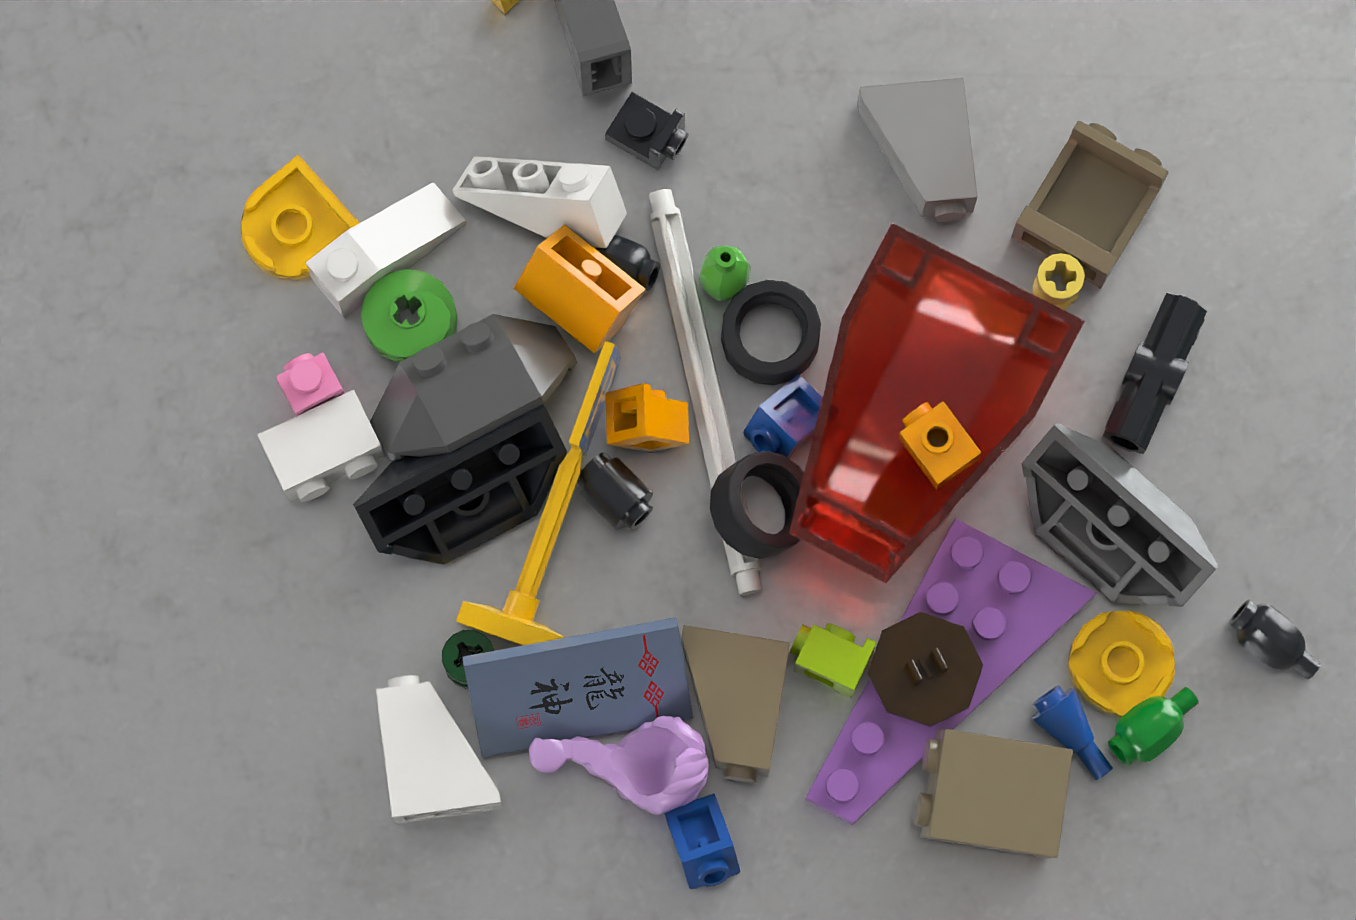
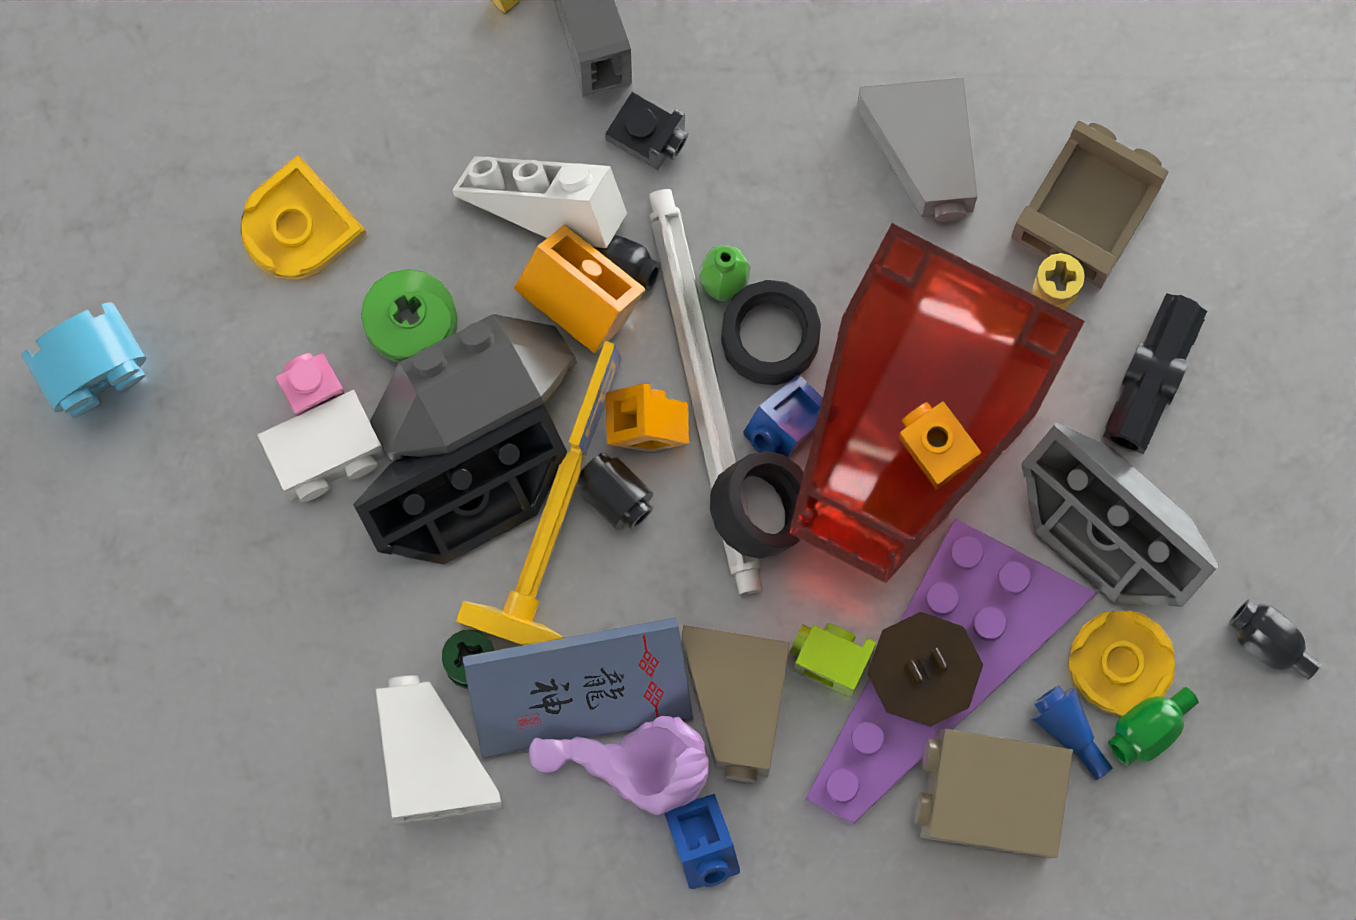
(85, 359): none -> medium azure brick
(383, 245): white slope -> none

